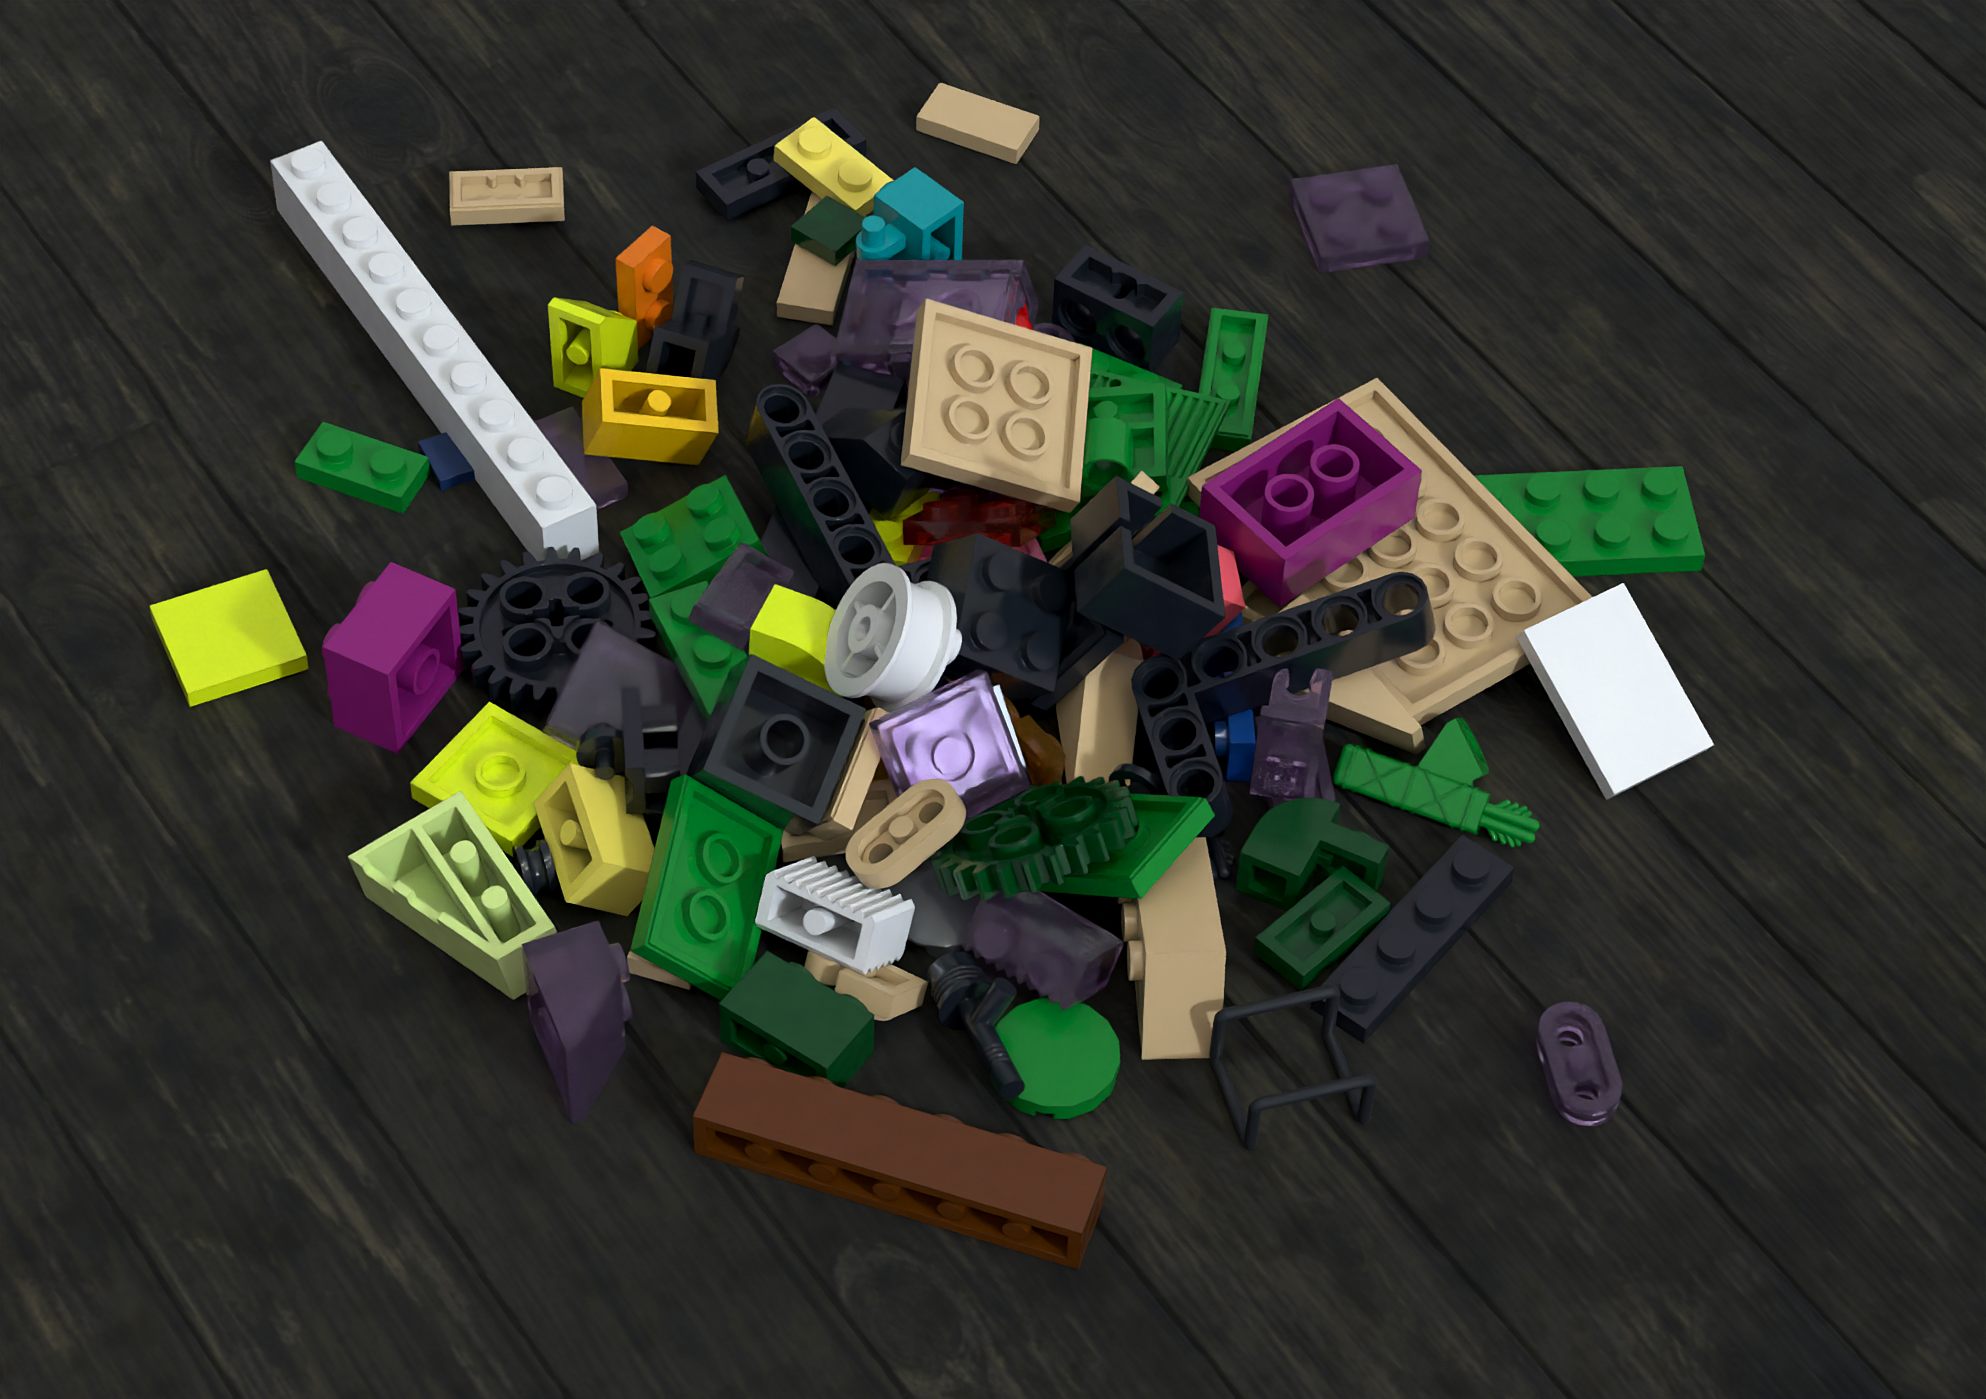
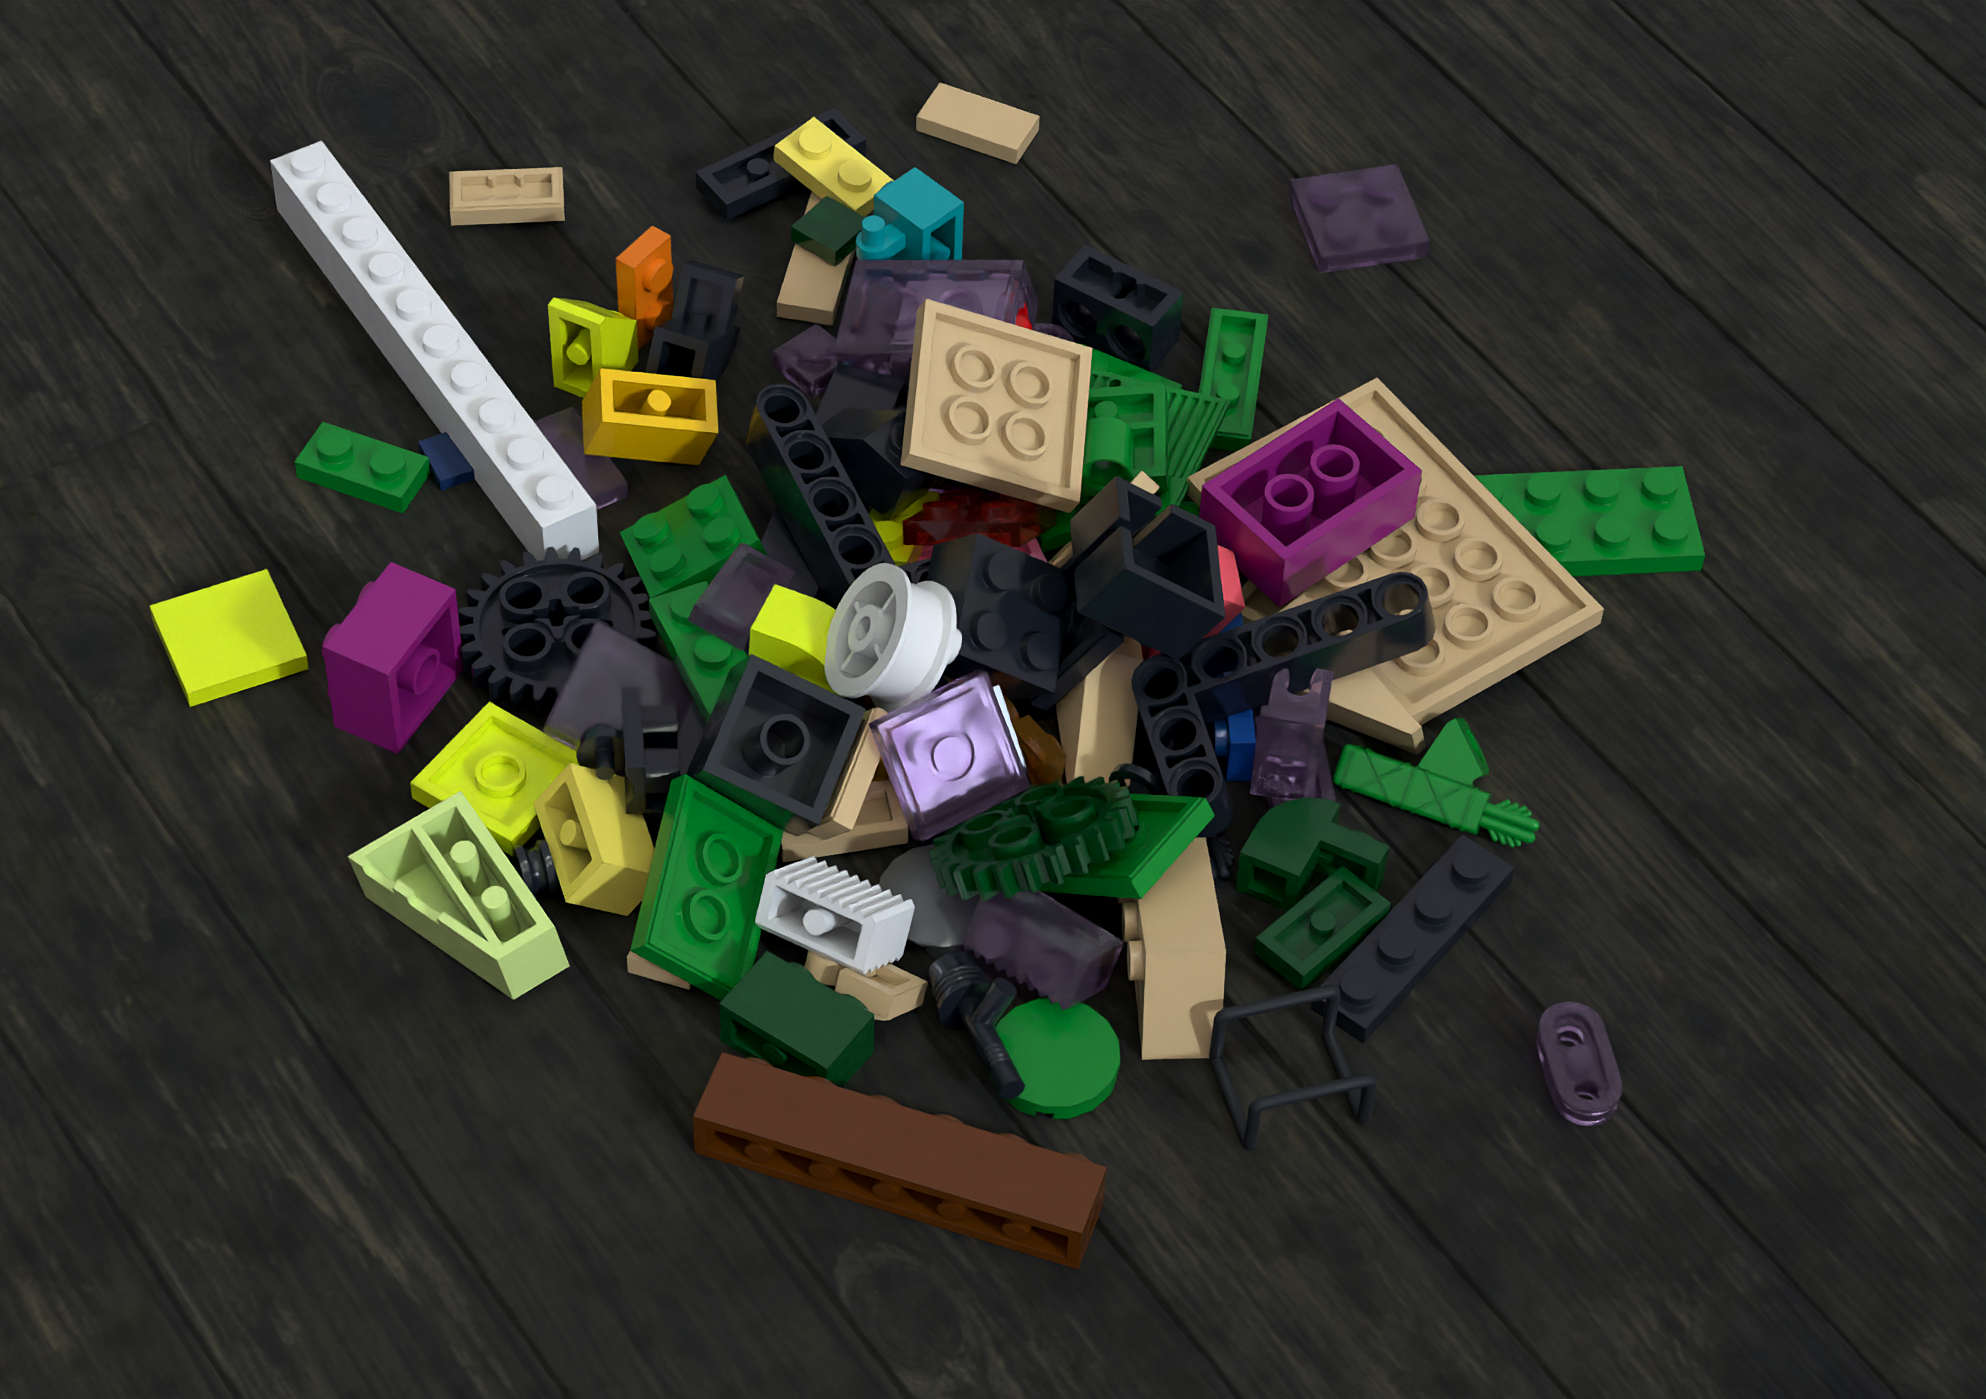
(578, 1010): clear purple slope -> none
(905, 833): tan plate -> none
(1614, 691): white tile -> none

